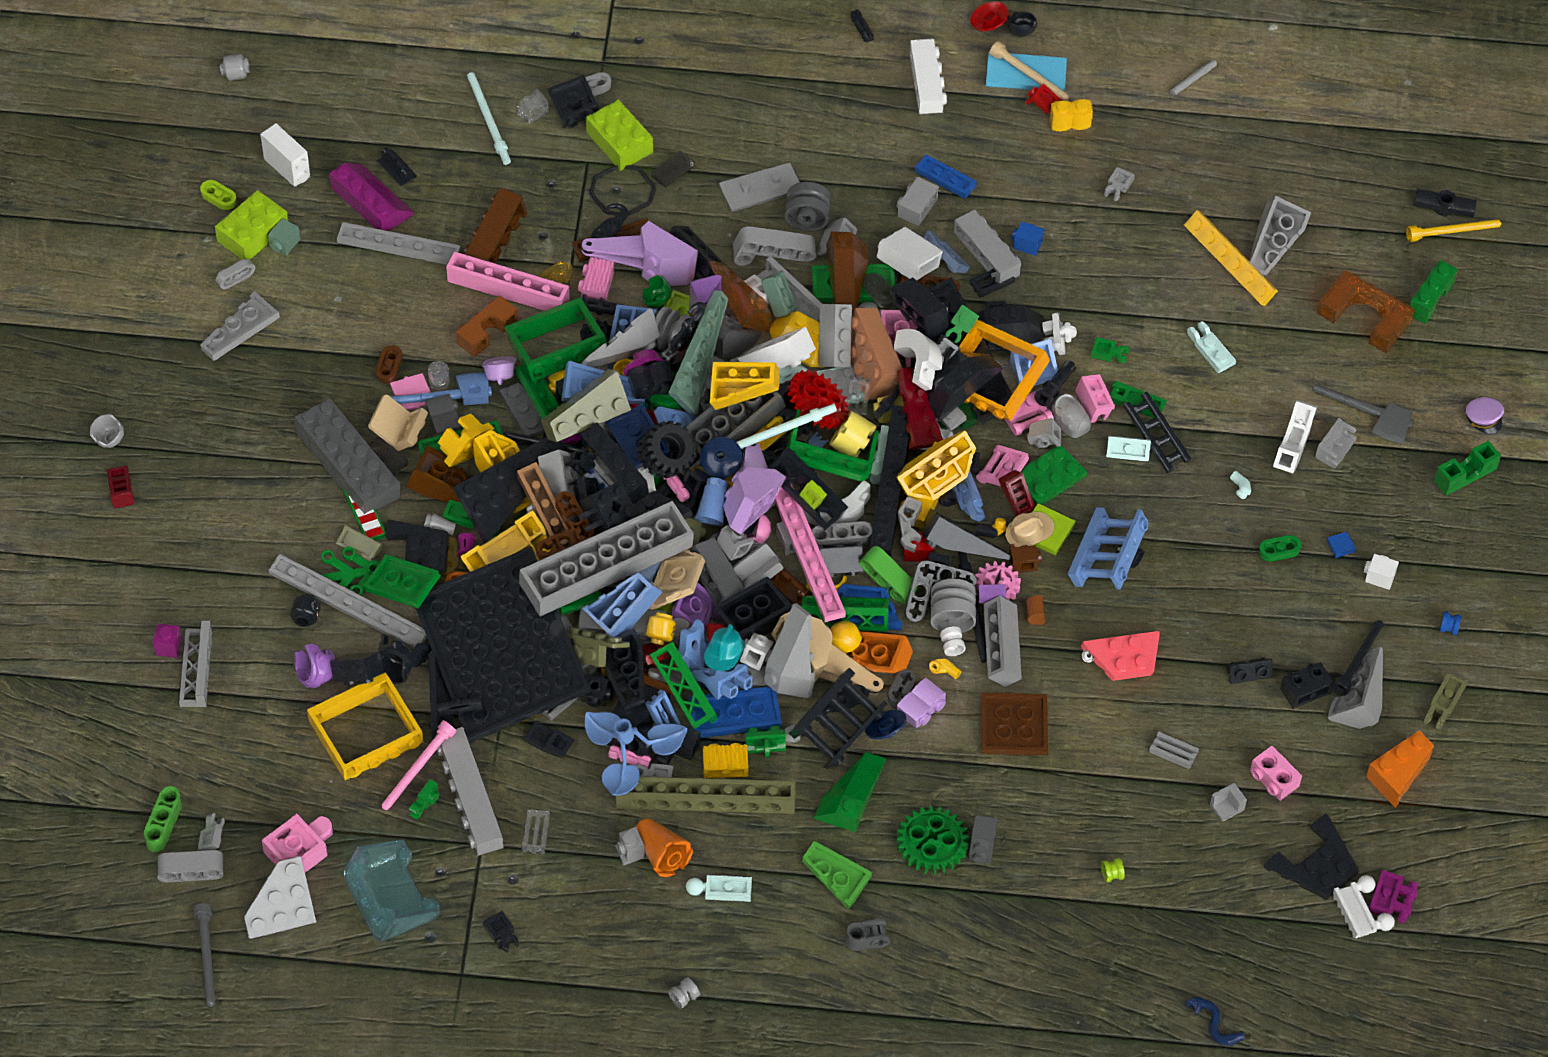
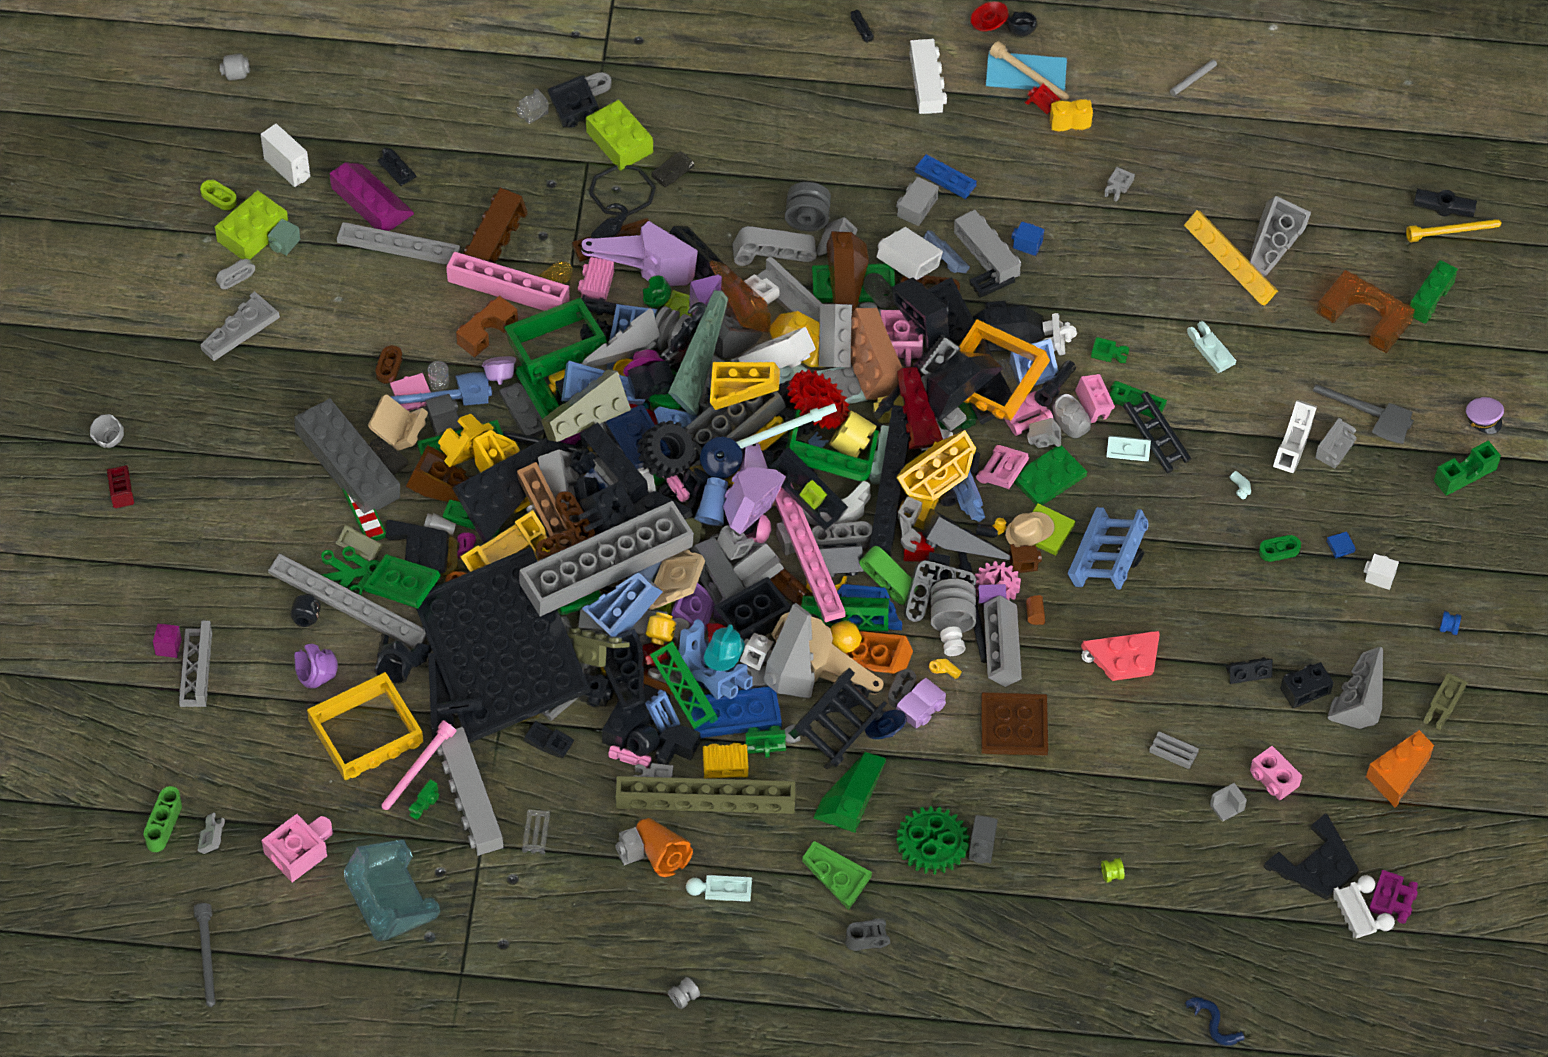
(190, 866): light grey beam -> none
(282, 901): plate -> none
(357, 667): black brick -> none
(500, 145): light aqua bar -> none
(500, 929): black plate -> none
(603, 726): medium blue plant -> none
(758, 187): light grey piece -> none
(779, 294): sand green slope -> none
(859, 382): clear tile -> none
(927, 353): white arch -> none
(963, 321): green plate -> none
(1012, 481): dark red slope -> none
(1343, 683): black piece -> none

